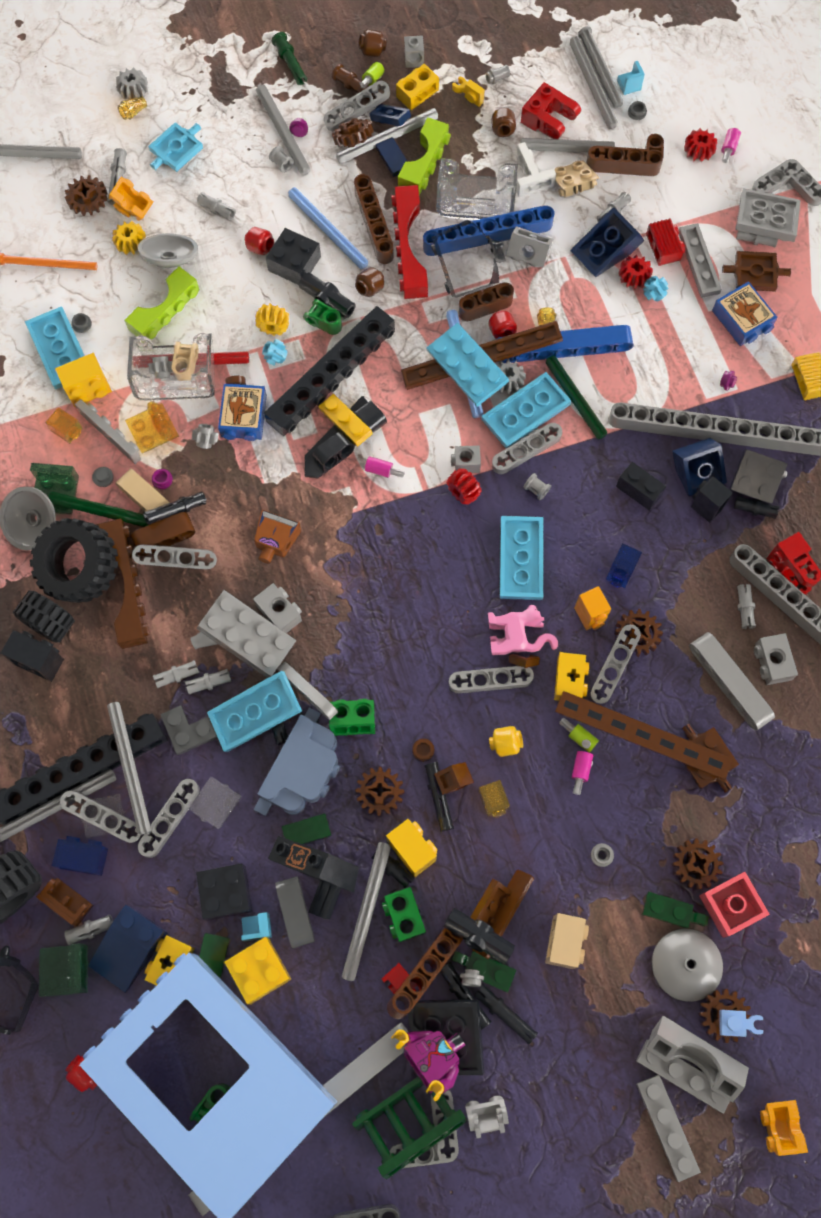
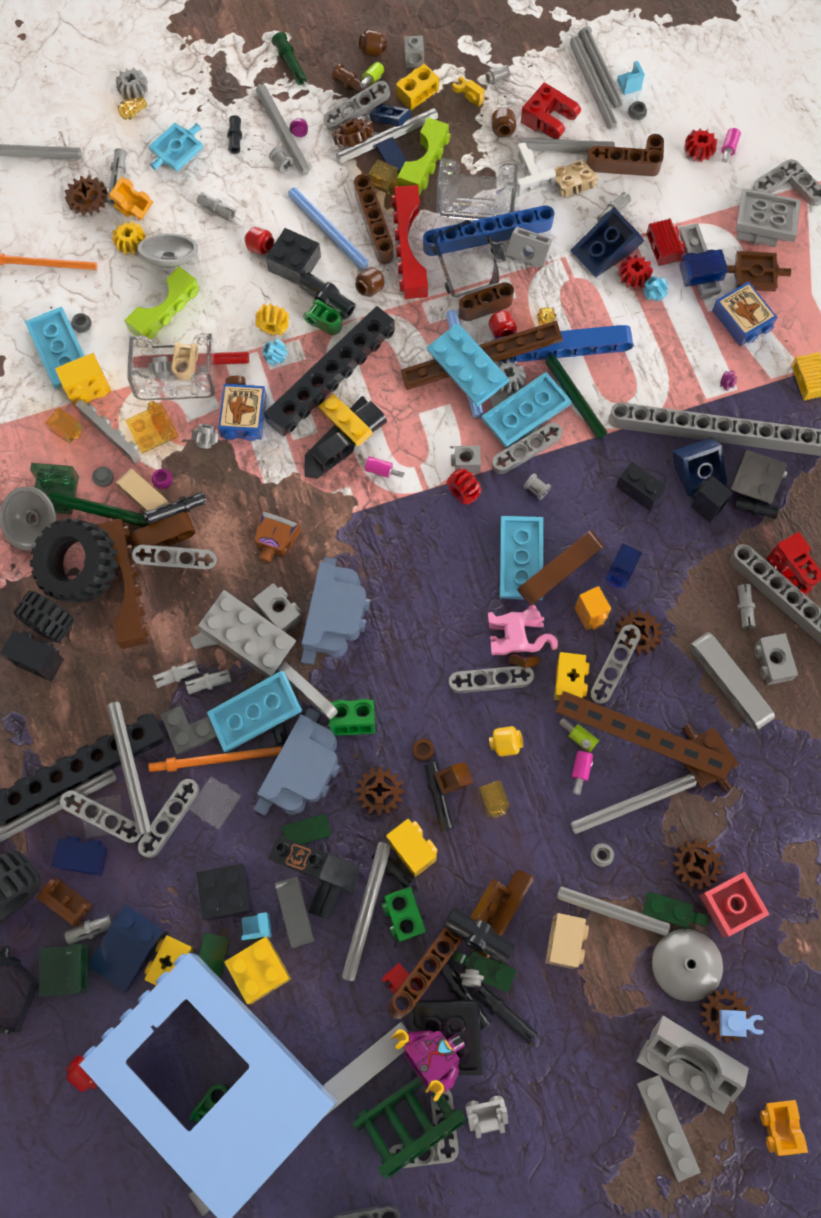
(172, 764): none -> orange bar
(234, 134): none -> black pin
(334, 612): none -> sand blue brick
(384, 176): none -> clear yellow brick
(560, 568): none -> reddish brown beam
(613, 911): none -> light grey axle
(633, 803): none -> light grey axle
(703, 267): none -> clear blue brick

